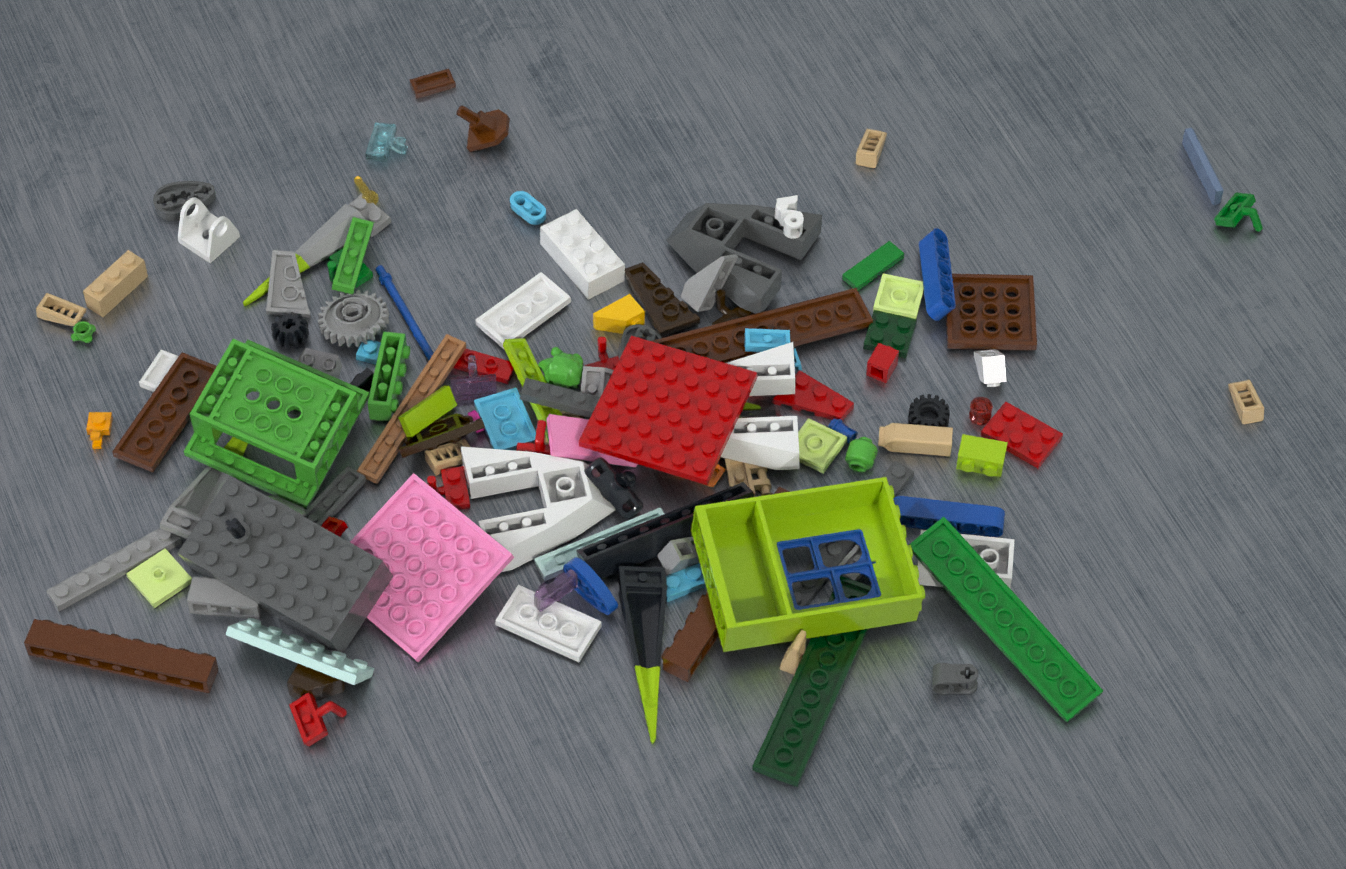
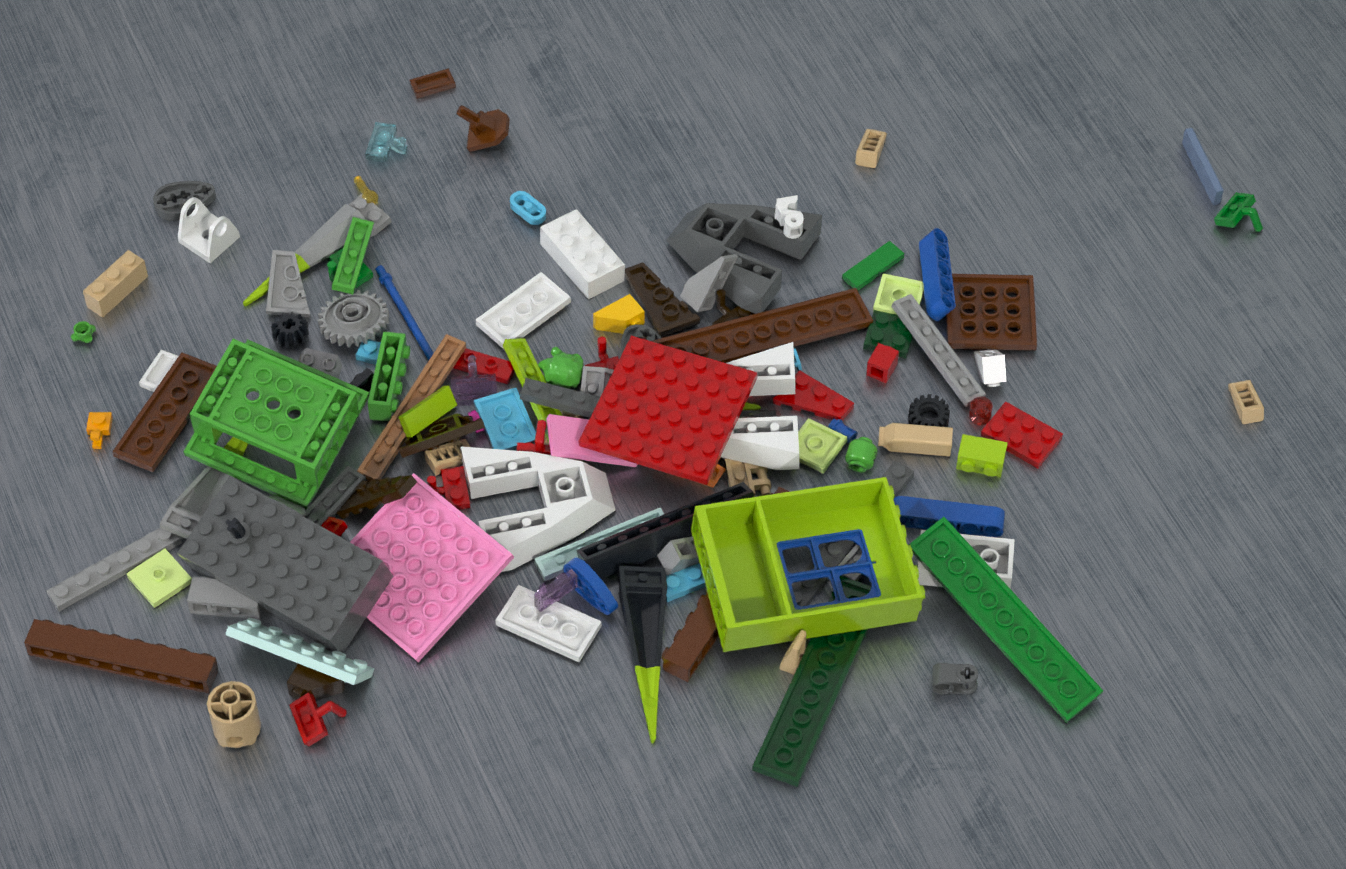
(49, 300): tan slope -> none
(234, 714): none -> tan cylinder
(375, 492): none -> dark brown wing
(616, 487): black piece -> none
(764, 339): medium azure plate -> none
(937, 349): none -> light grey plate

